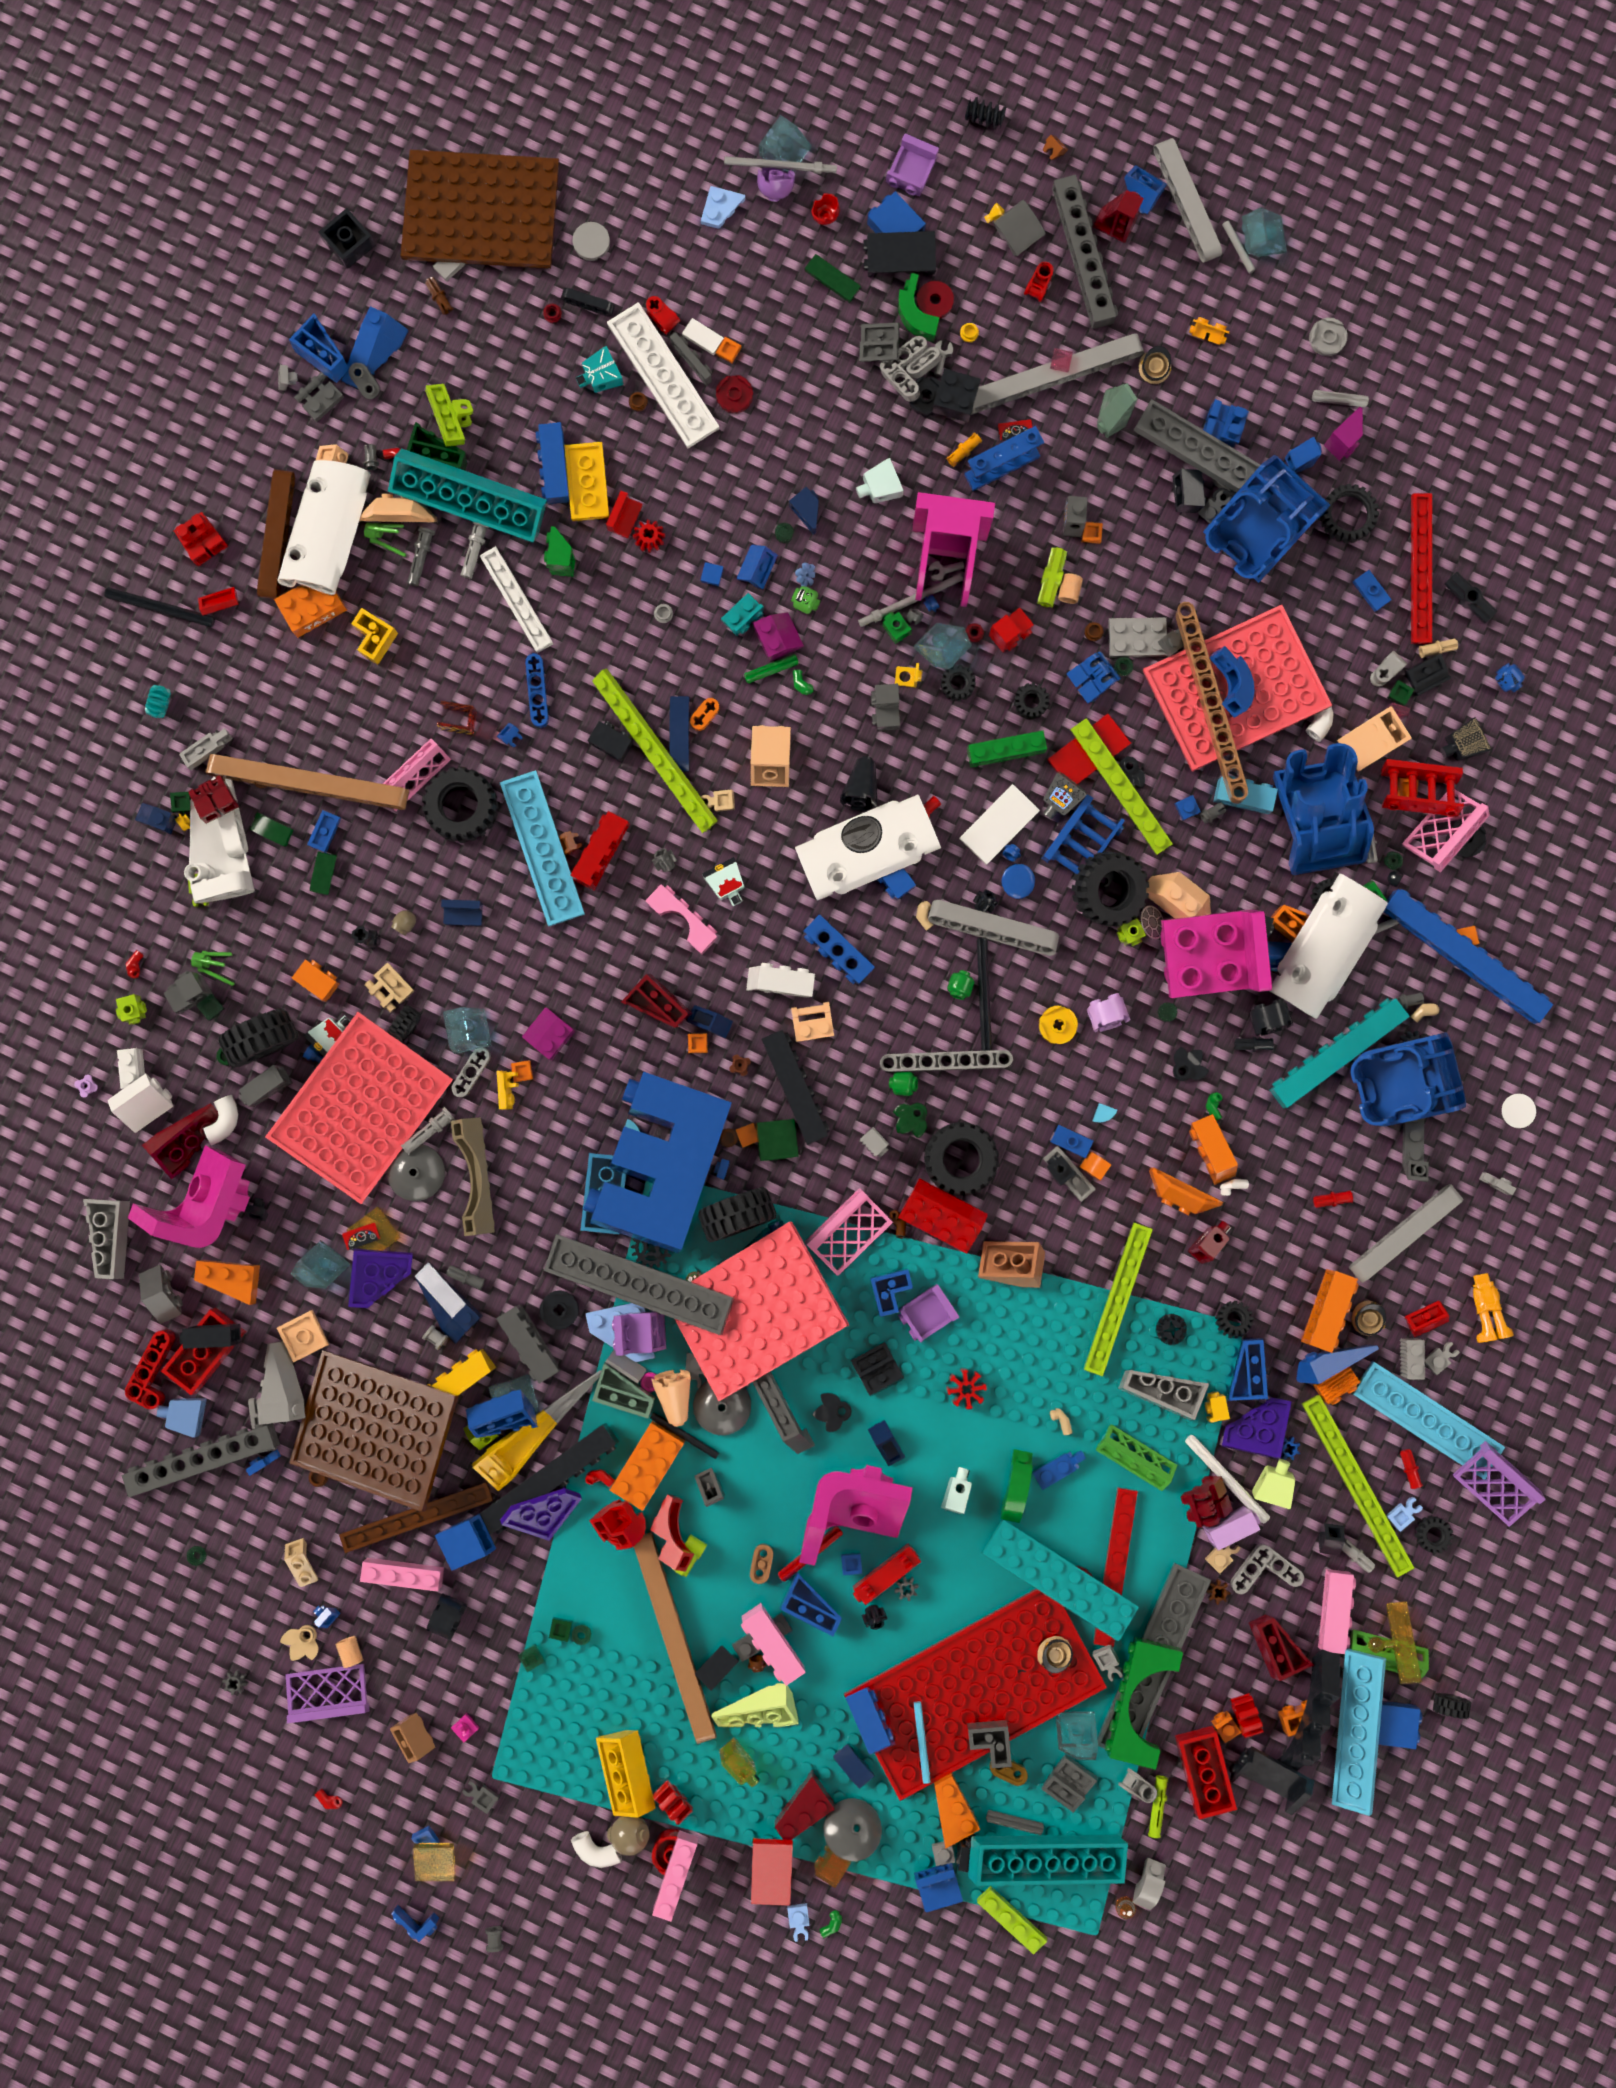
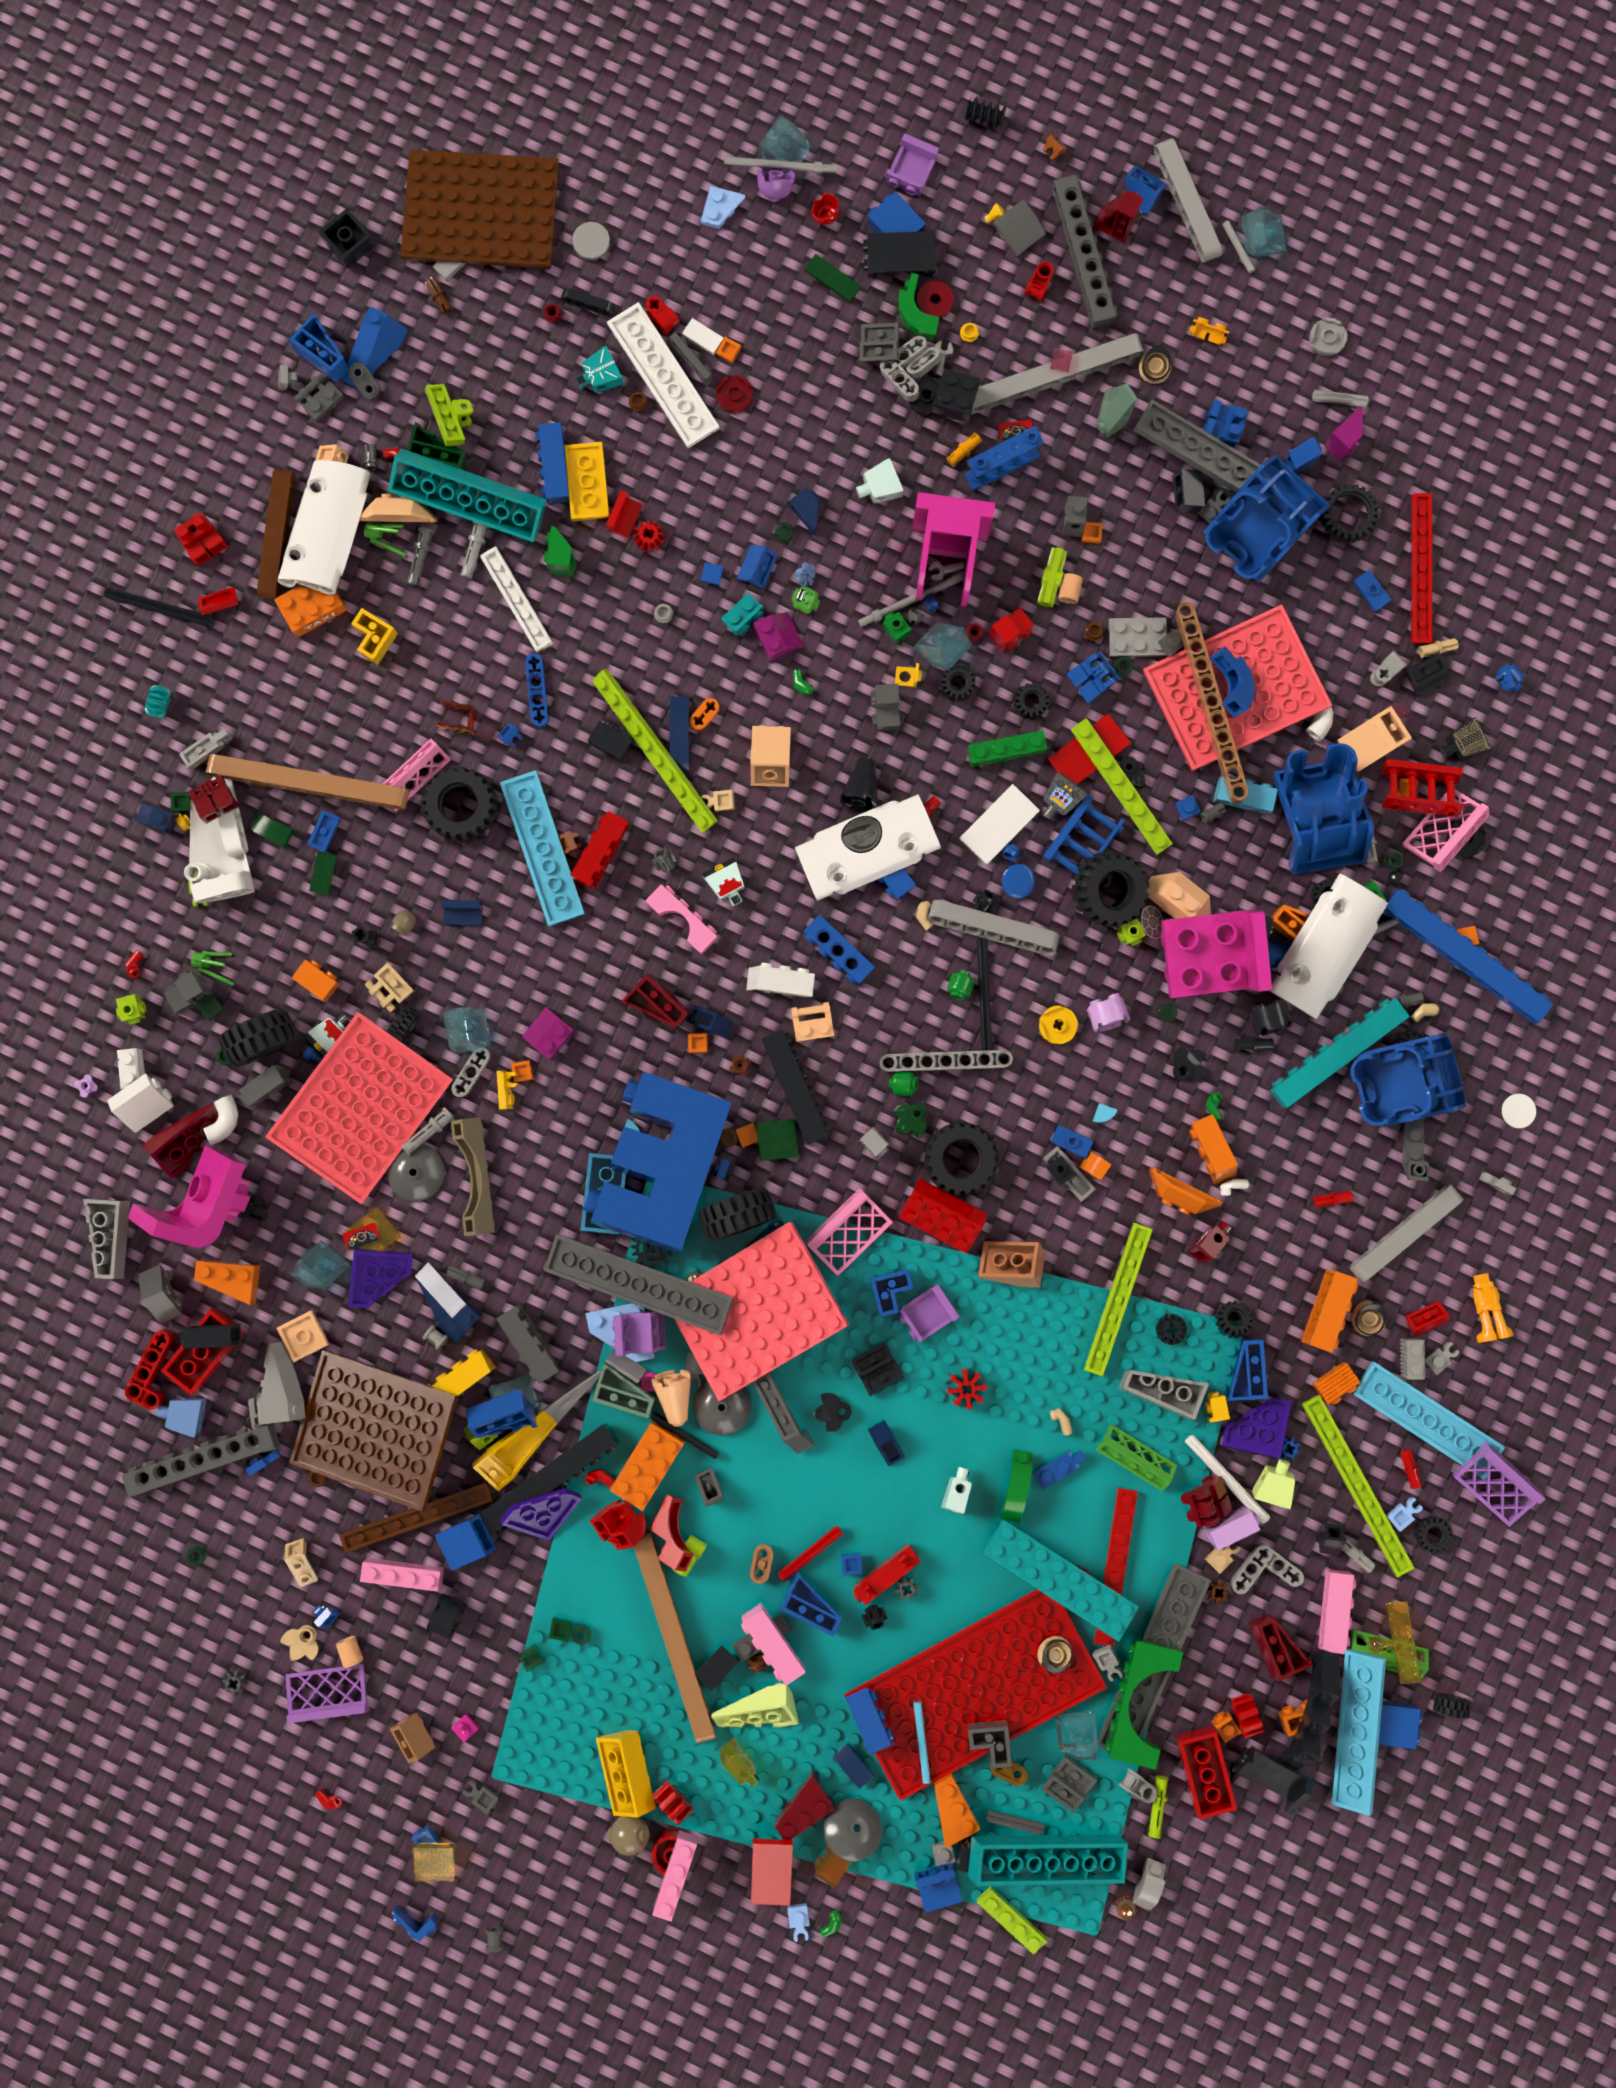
(567, 1302): black plate -> none
(593, 1854): white cylinder -> none
(771, 668): green axle -> none
(858, 1501): dark pink piece -> none
(898, 1223): reddish brown arm -> none
(1323, 1365): wedge -> none
(1400, 693): dark green plate -> none
(1479, 606): black piece -> none

